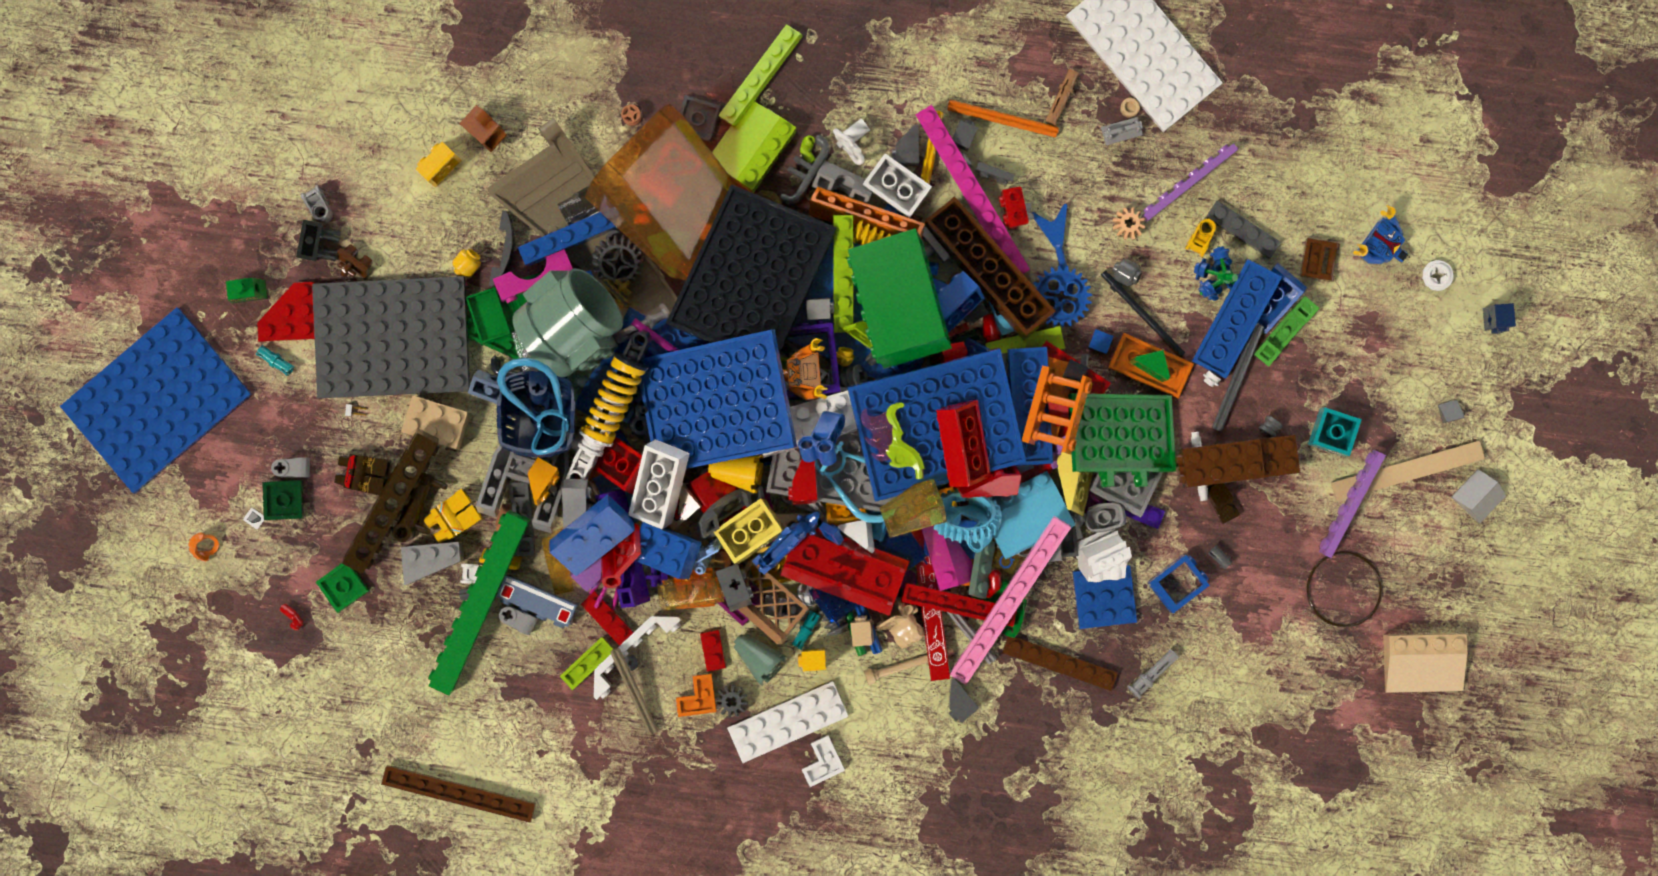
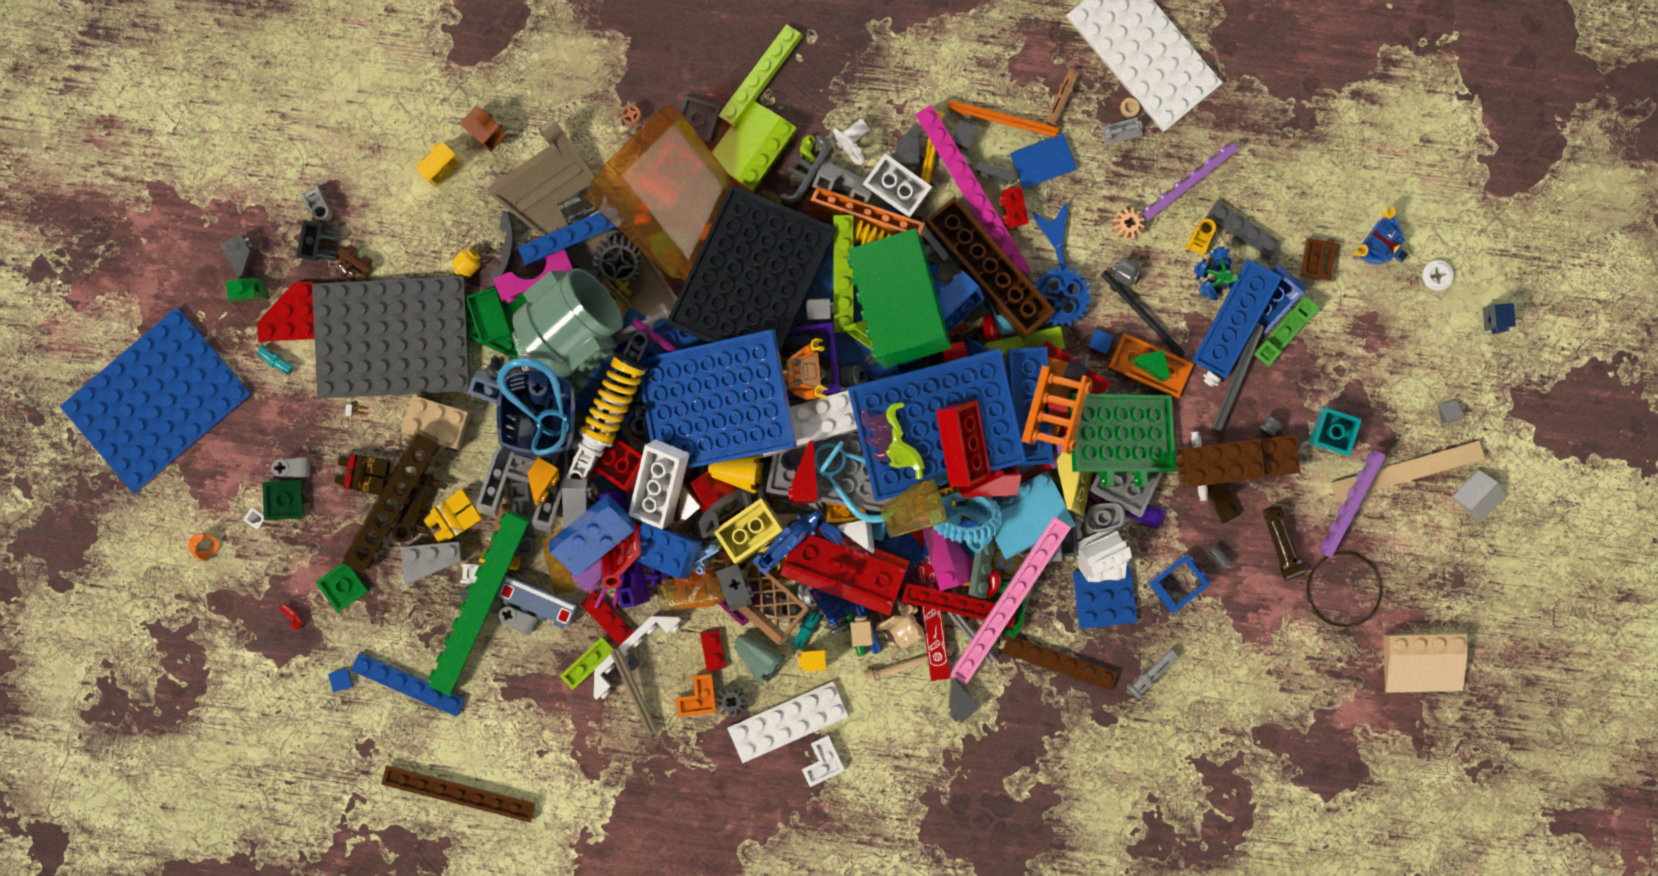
(239, 254): none -> flat silver slope
(340, 680): none -> blue tile
(406, 684): none -> blue plate
(790, 460): none -> black tile
(823, 439): blue piece -> none
(844, 356): yellow plate -> none
(1043, 161): none -> blue tile
(1290, 563): none -> dark brown piece

